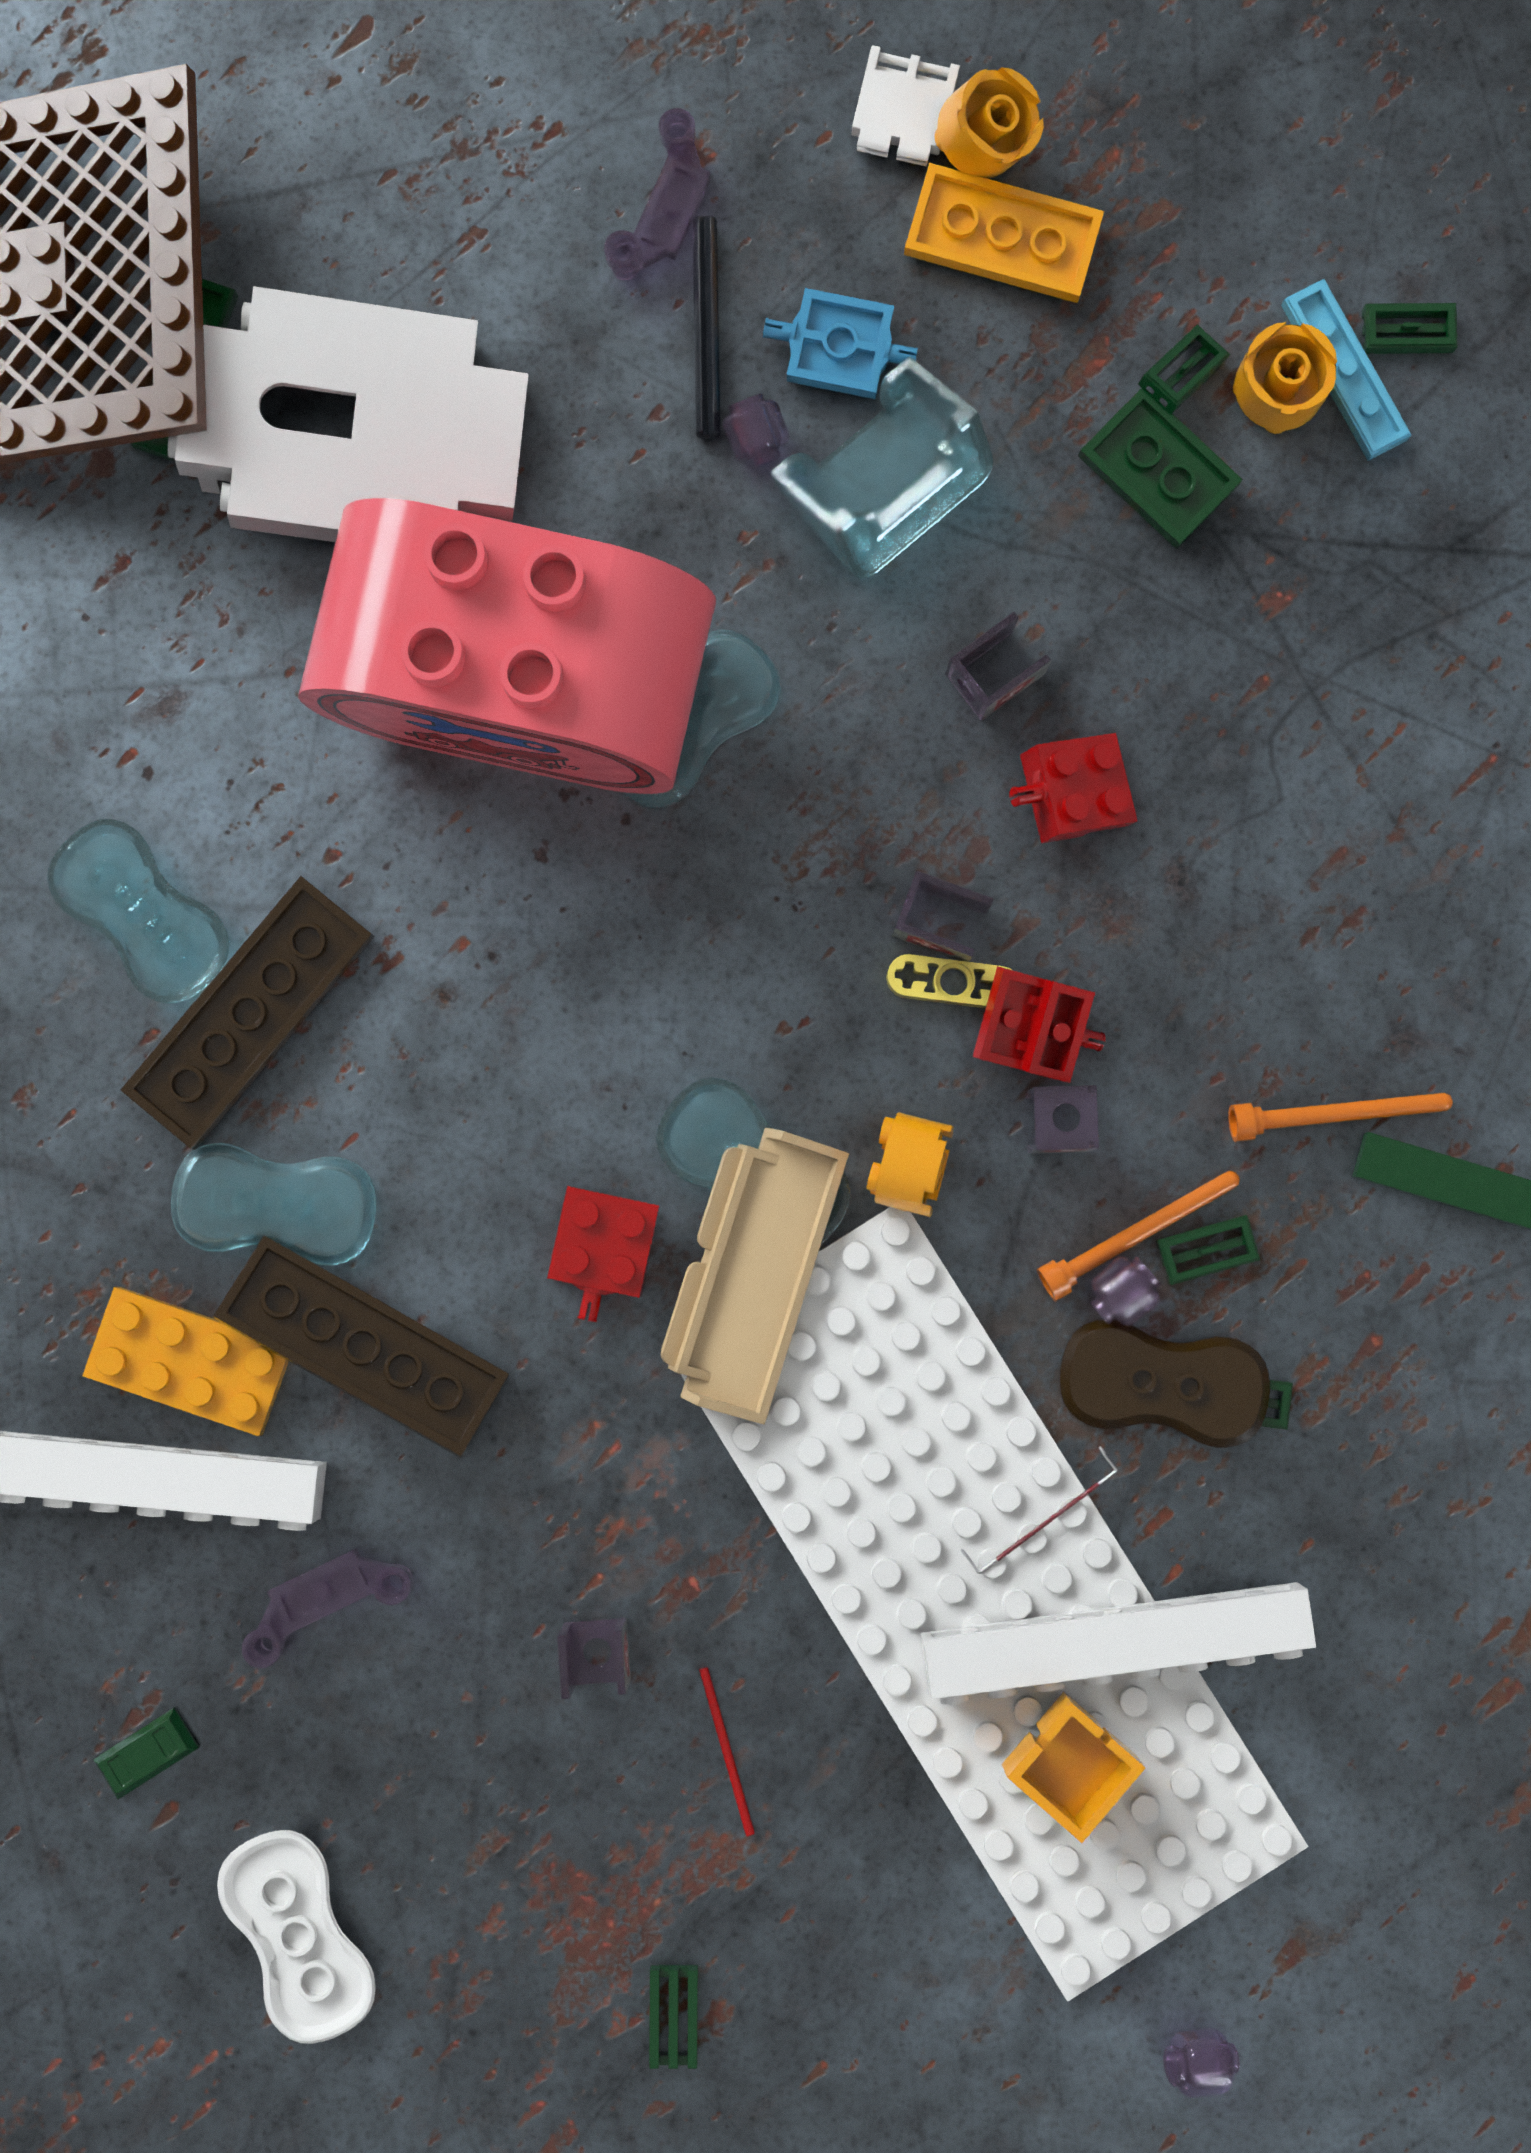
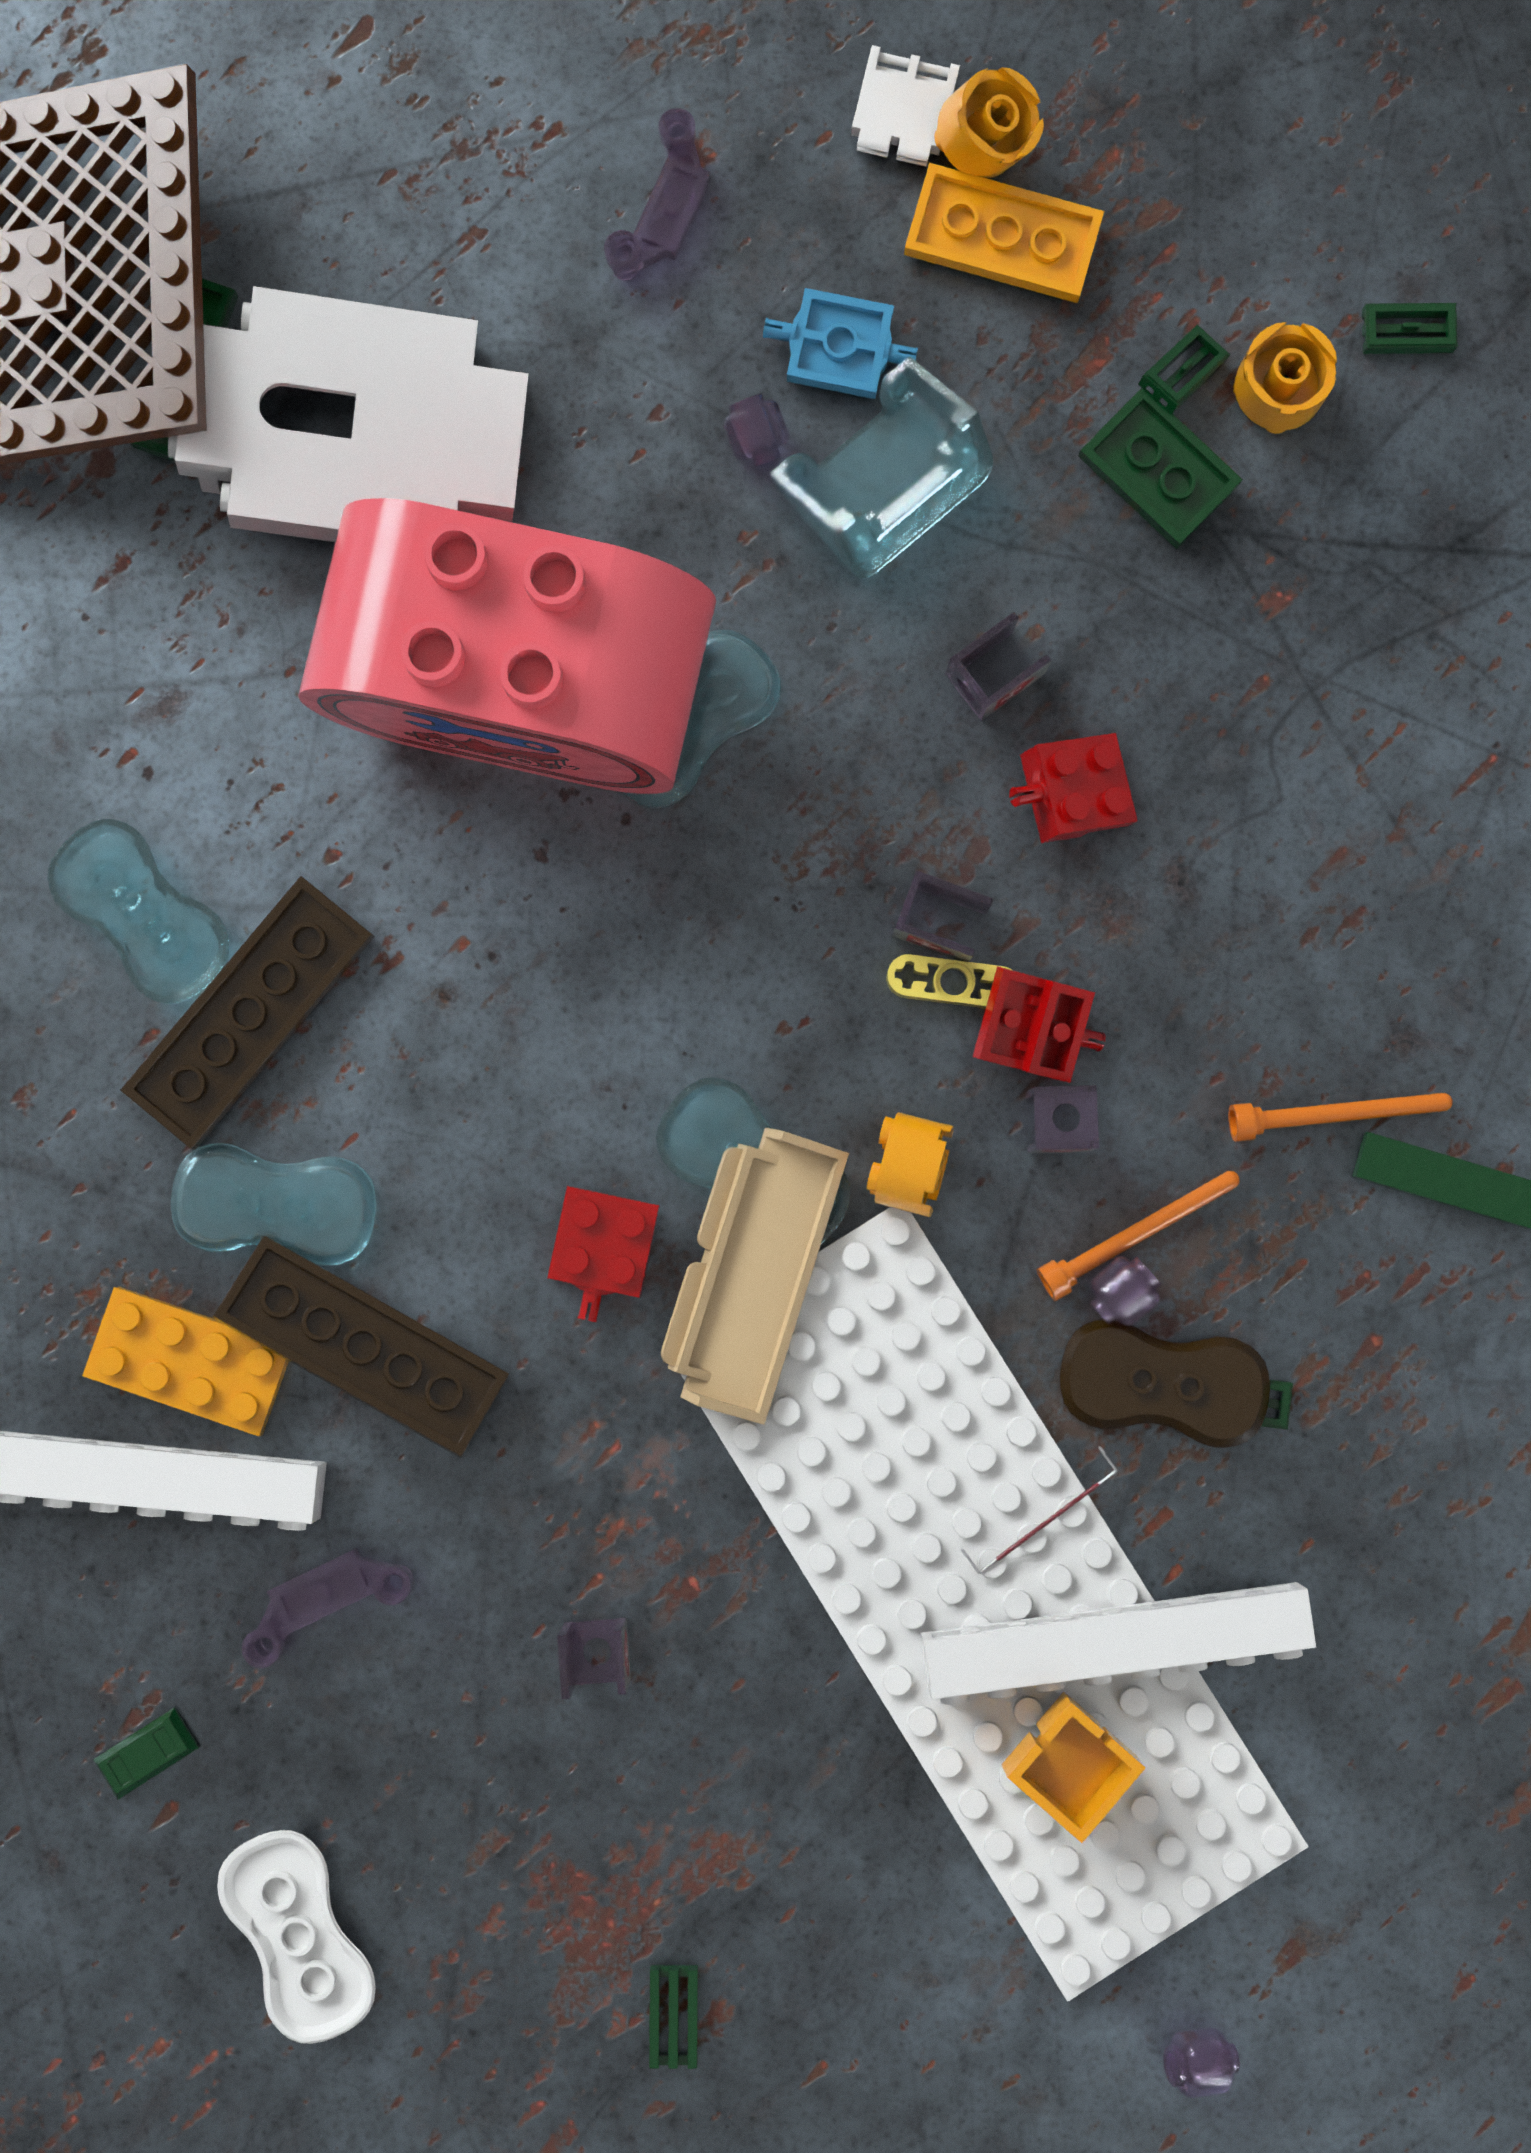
(706, 327): black axle -> none
(727, 1752): red axle -> none
(1169, 1260): dark green tile -> none
(1357, 385): medium azure tile -> none

